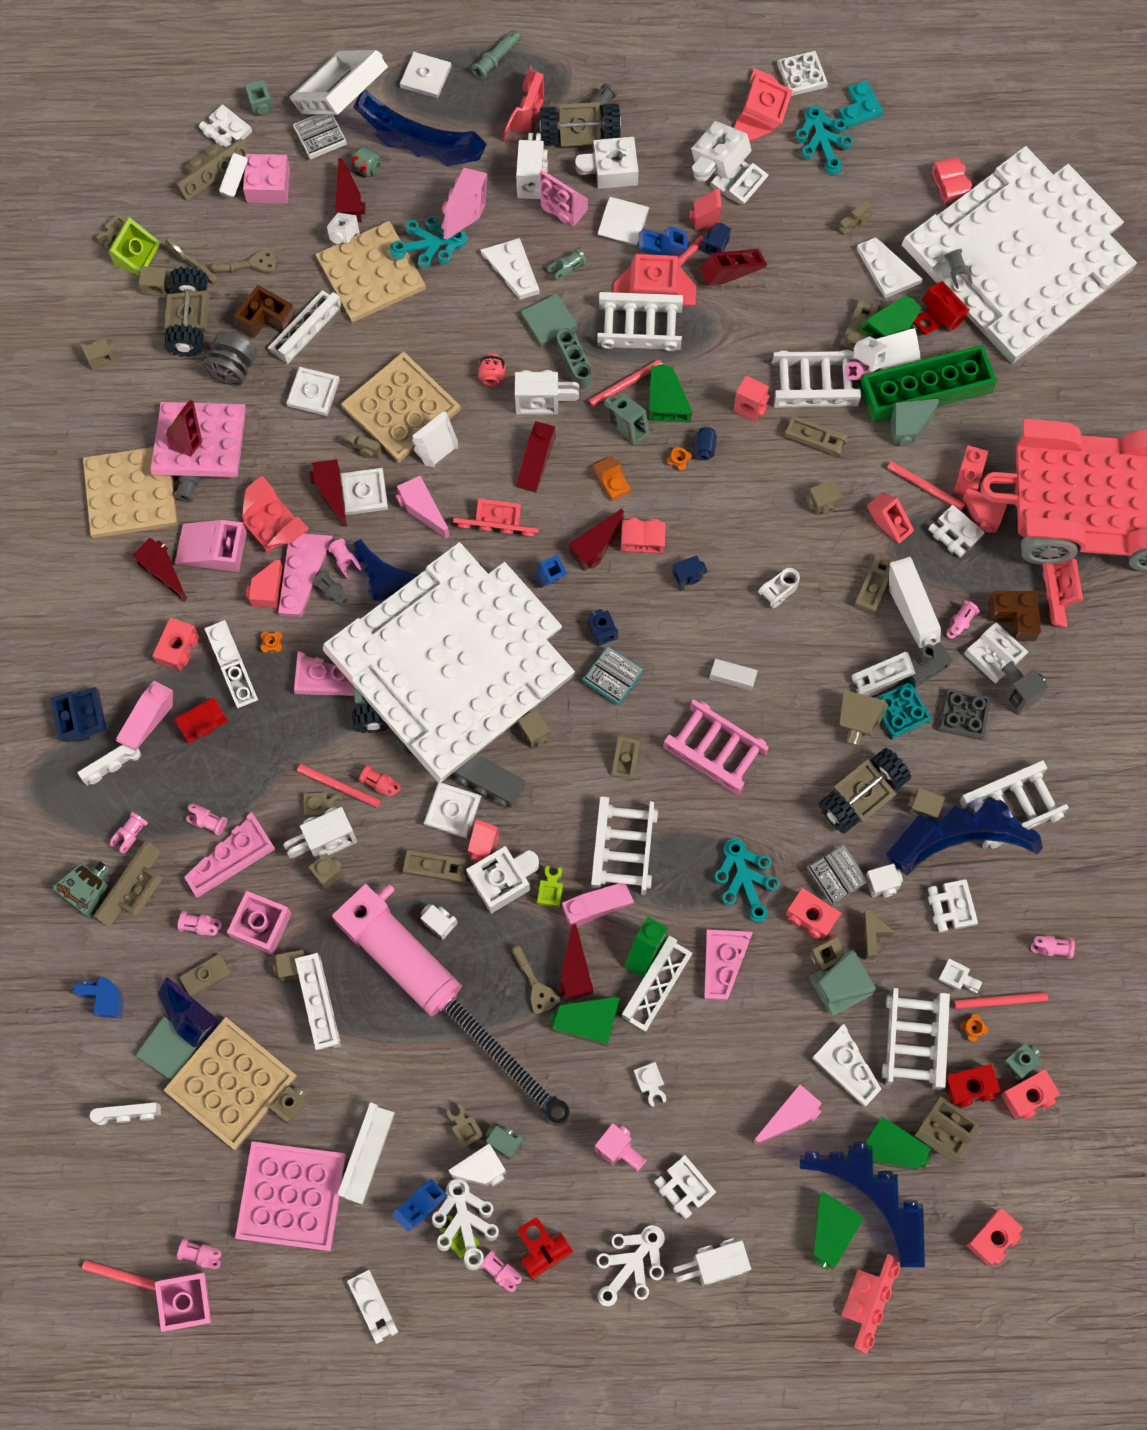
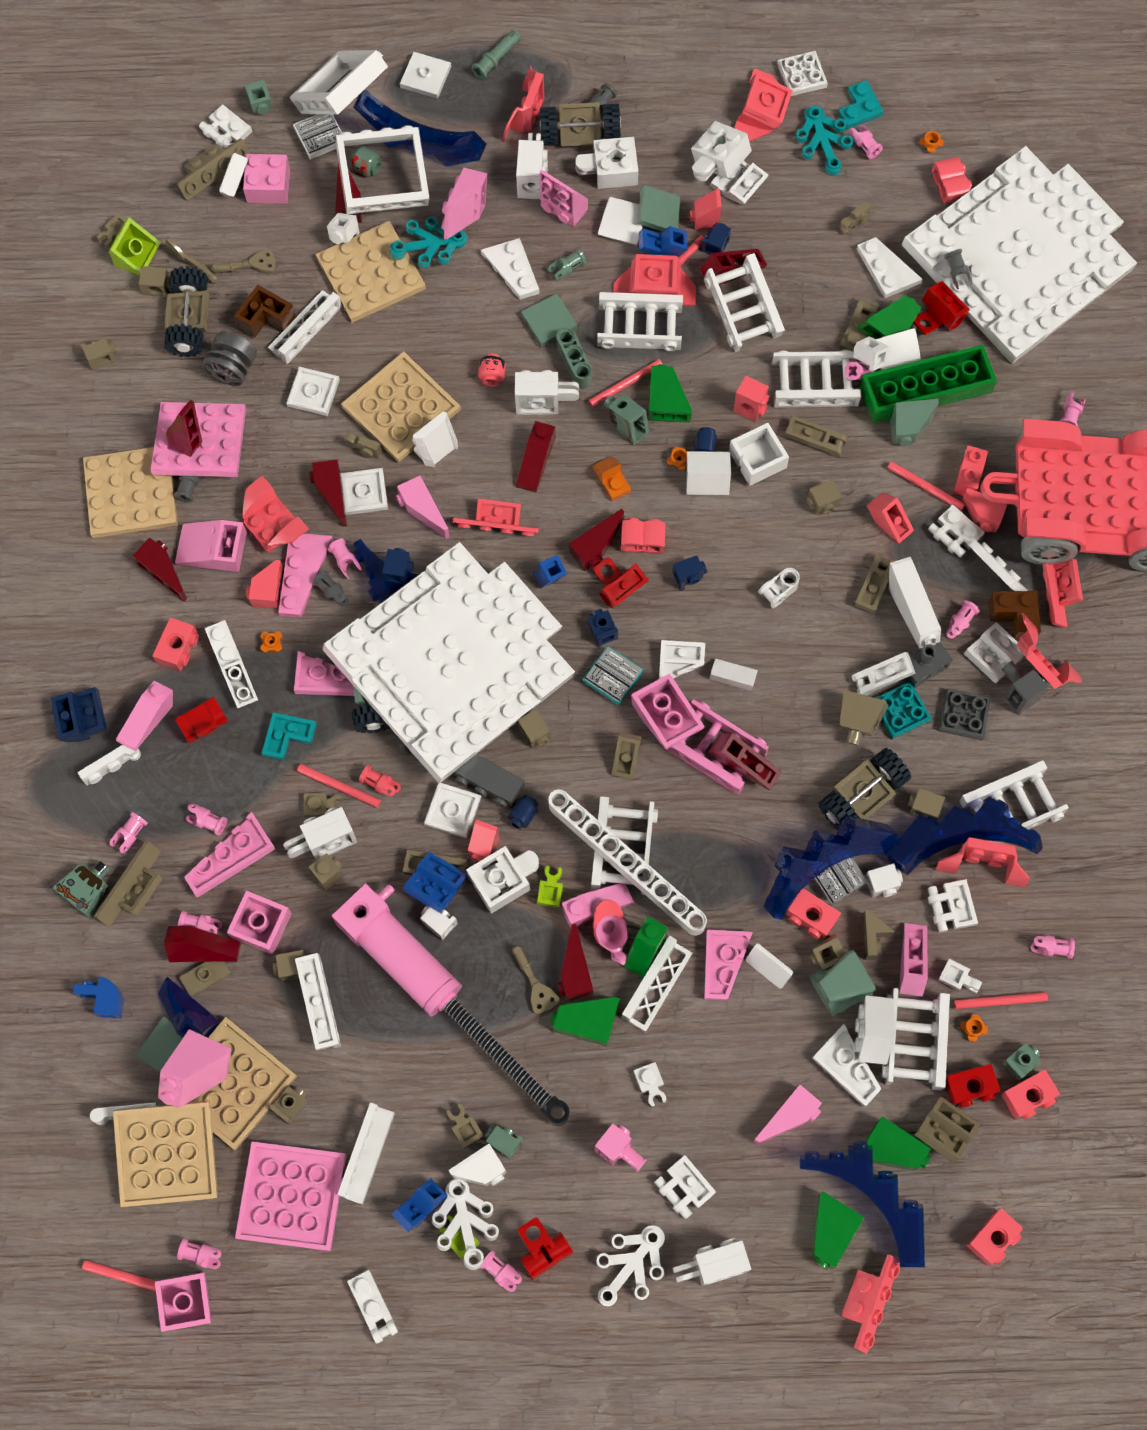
(165, 1154): none -> tan plate
(193, 1069): none -> bright pink slope
(198, 945): none -> dark red slope
(282, 730): none -> teal plate
(383, 202): none -> white window
(397, 566): none -> dark blue brick
(435, 882): none -> blue slope
(523, 812): none -> dark blue brick
(611, 929): none -> bright pink hair
(619, 585): none -> red piece
(630, 872): none -> white beam
(658, 208): none -> sand green tile
(666, 711): none -> bright pink slope
(680, 657): none -> white wing
(708, 473): none -> white slope
(744, 760): none -> dark red slope
(745, 876): teal plant -> none
(757, 287): none -> white fence
(758, 454): none -> white piece
(769, 966): none -> white slope
(824, 850): none -> clear blue arch
(866, 141): none -> bright pink piece
(875, 1029): none -> white piece
(913, 960): none -> bright pink slope
(935, 138): none -> orange plate
(990, 852): none -> coral piece
(997, 566): none -> white wing
(1055, 677): none -> coral piece
(1072, 409): none -> bright pink piece

